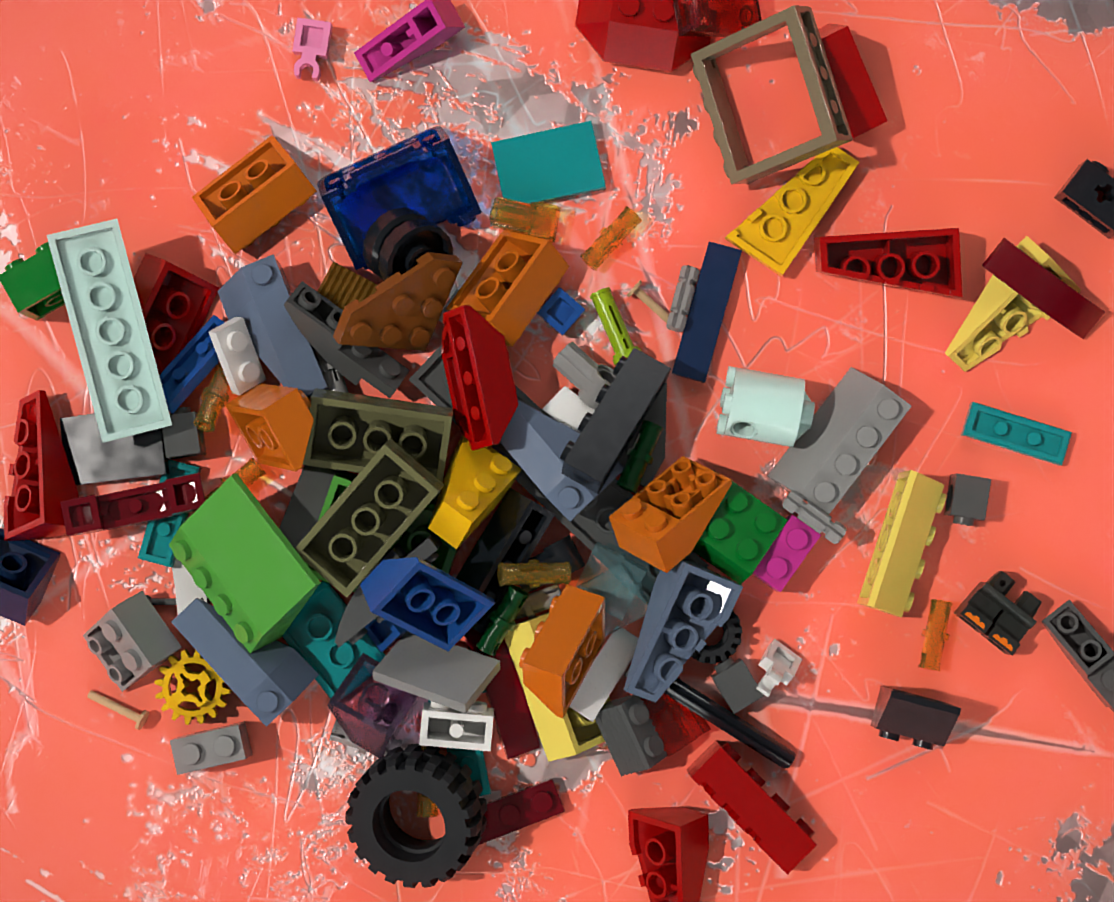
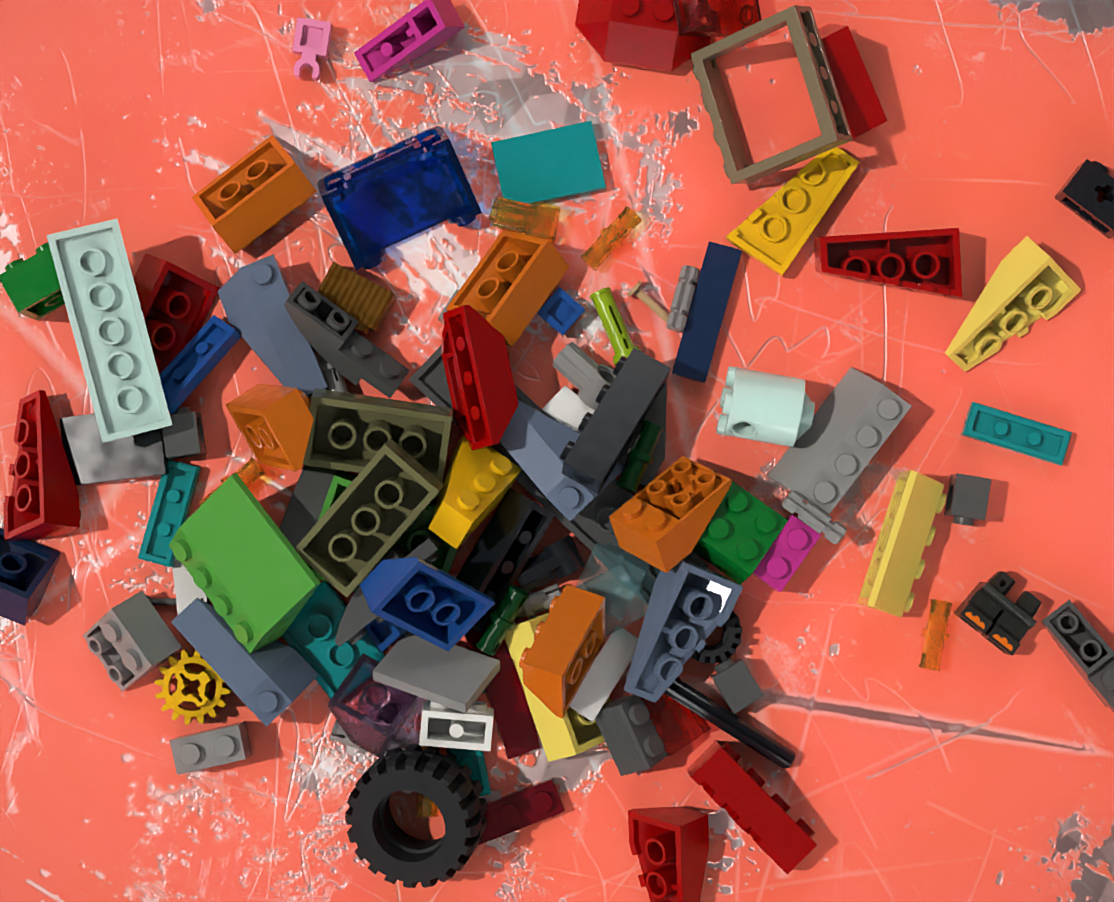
(133, 505): dark red slope -> none
(140, 719): tan pin -> none
(214, 399): clear yellow pin -> none
(237, 355): white plate -> none
(400, 239): black wheel -> none
(402, 308): dark orange plate -> none
(533, 573): clear yellow pin -> none
(779, 665): white plate -> none
(913, 716): black slope -> none
(1043, 288): dark red slope -> none

